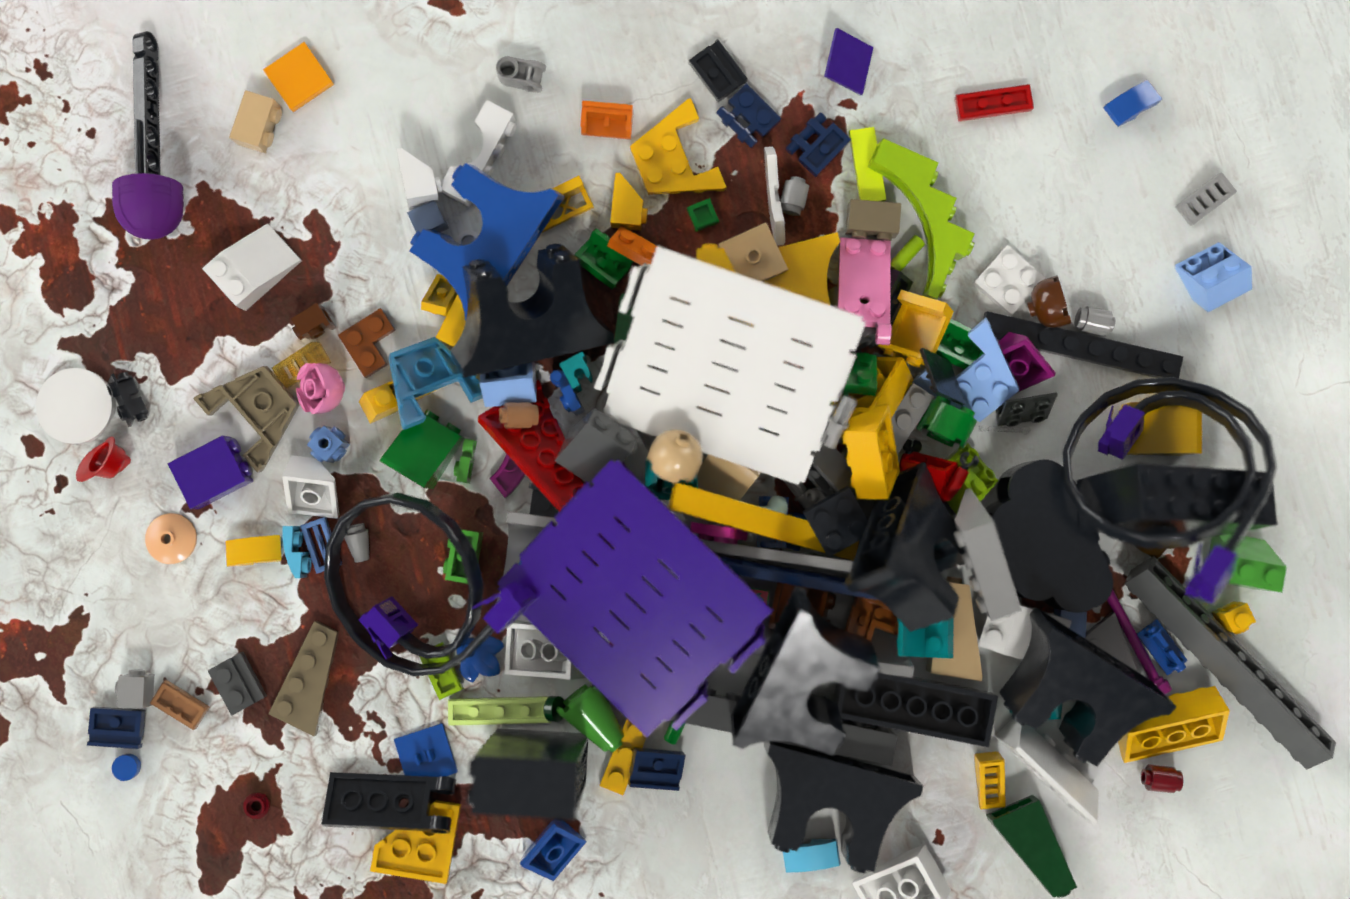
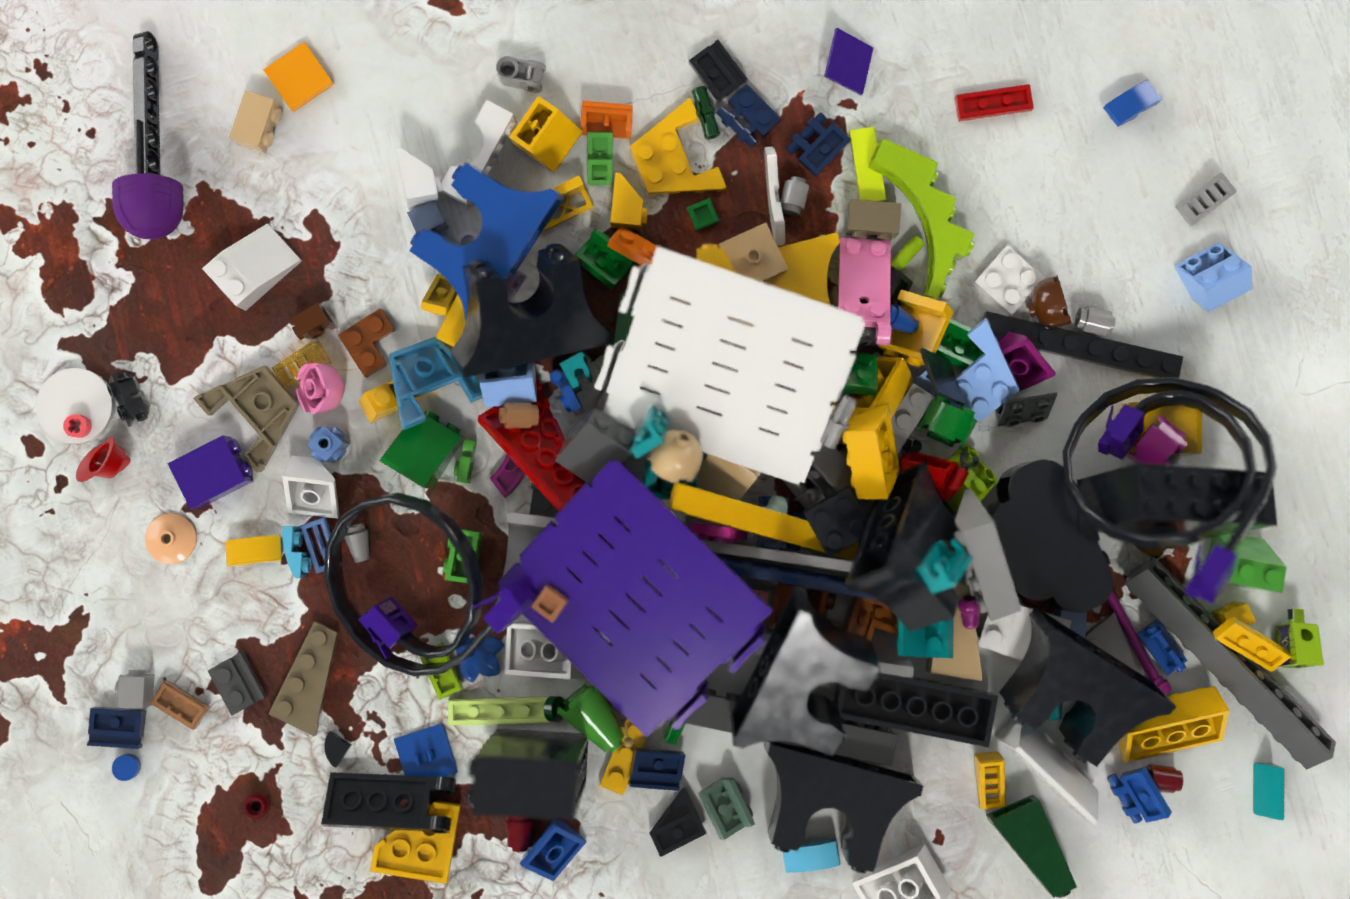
(69, 425): none -> coral bush
(335, 748): none -> black tile
(515, 283): none -> clear purple tile
(519, 833): none -> dark red brick
(545, 134): none -> yellow slope
(550, 603): none -> nougat tile
(600, 158): none -> bright green slope
(628, 742): none -> clear hinge
(651, 433): none -> teal bracket
(677, 825): none -> black wing
(705, 112): none -> dark green pin
(726, 807): none -> sand green bracket
(901, 320): none -> blue cone
(942, 567): none -> teal hinge
(969, 611): none -> magenta piece
(1144, 793): none -> blue plate
(1159, 443): none -> magenta brick
(1251, 644): none -> yellow plate
(1268, 790): none -> teal slope
(1300, 640): none -> lime torso

